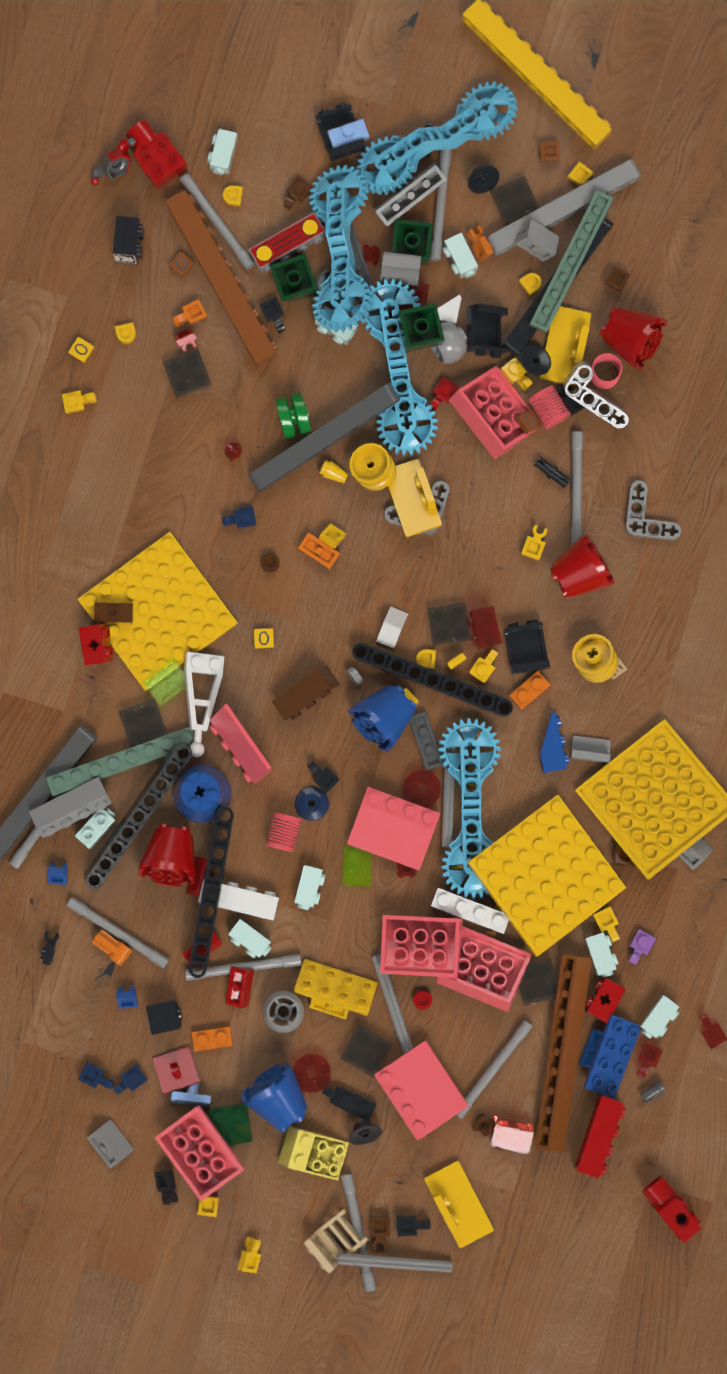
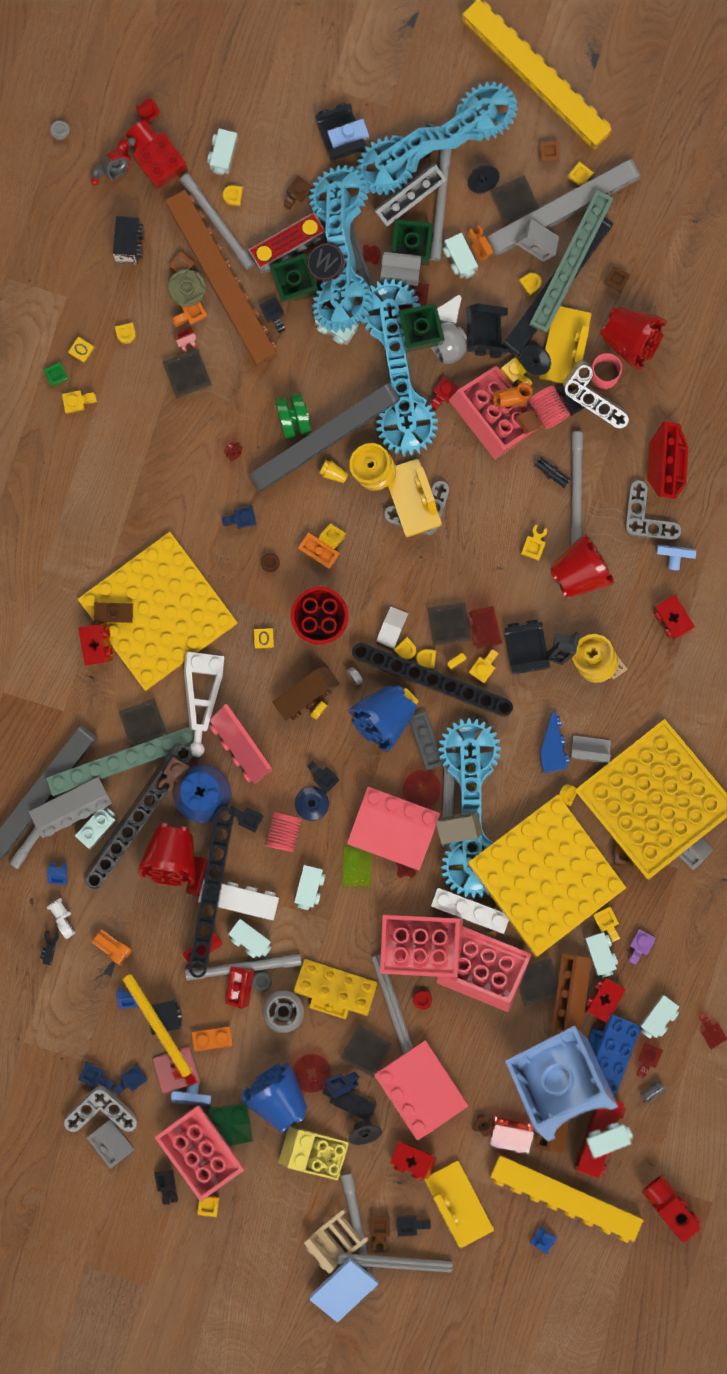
(56, 374): none -> green tile
(59, 130): none -> light grey plate
(61, 914): none -> white connector
(98, 1104): none -> light grey beam
(147, 110): none -> red tile
(151, 954): light grey piece -> none
(157, 1025): none -> yellow axle
(166, 683): clear neon green plate -> none
(173, 770): none -> reddish brown plate
(187, 288): none -> olive tile
(248, 819): none -> black plate
(250, 1259): yellow plate -> none
(261, 981): none -> dark grey tile
(317, 602): none -> red cone
(319, 710): none -> yellow tile
(326, 262): none -> black tile
(340, 1085): none -> dark blue plate
(343, 1290): none -> light blue tile
(405, 649): none -> yellow tile
(424, 1160): none -> red brick
(459, 827): none -> dark tan panel
(513, 396): none -> orange piece
(520, 1033): light grey piece -> none
(529, 690): orange plate -> none
(543, 1240): none -> blue tile
(560, 1081): none -> light blue piece
(563, 648): none -> black panel
(566, 1198): none -> yellow brick
(568, 794): none -> yellow tile
(609, 1140): none -> light aqua brick
(668, 460): none -> red wedge
(675, 554): none -> light blue tile
(675, 608): none -> red brick

